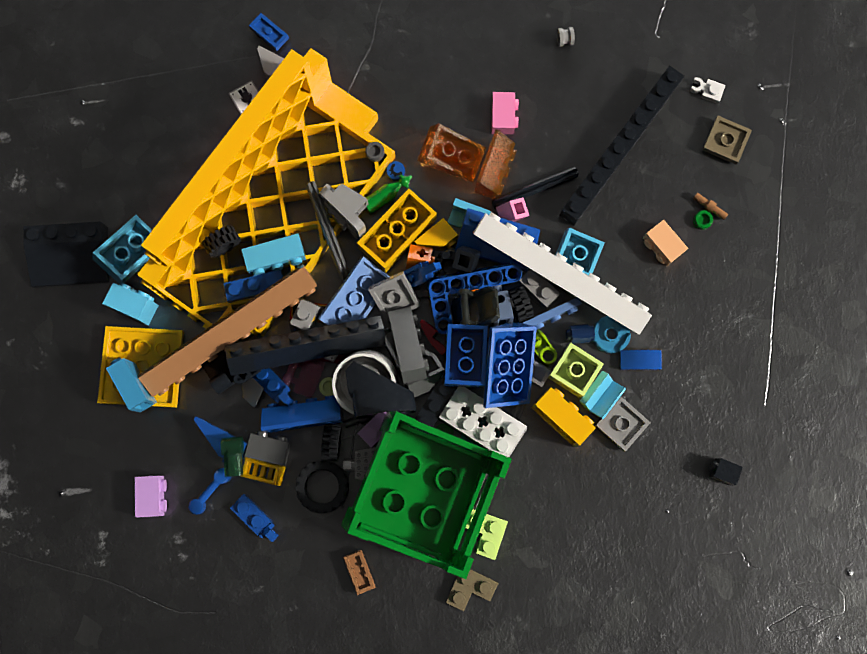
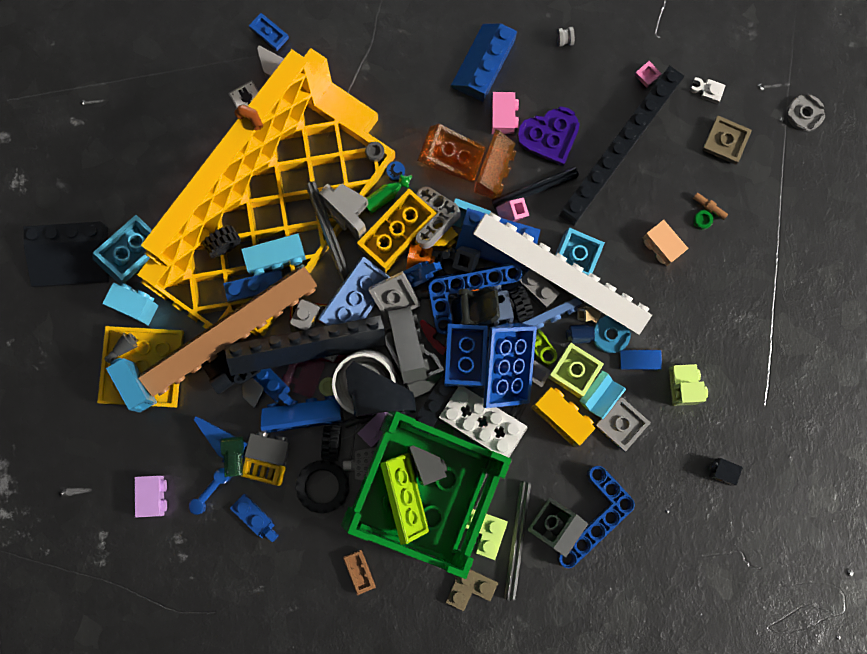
(125, 344): none -> dark grey cone
(251, 114): none -> dark orange arm
(404, 498): none -> lime tile
(426, 465): none -> dark grey slope
(441, 217): none -> light grey beam
(484, 60): none -> blue slope
(517, 541): none -> dark grey axle
(550, 135): none -> dark purple plate
(557, 527): none -> dark grey brick
(588, 314): none -> tan piece
(599, 520): none -> blue beam
(648, 74): none -> bright pink plate
(686, 385): none -> yellowish green brick
(802, 122): none -> light grey tile

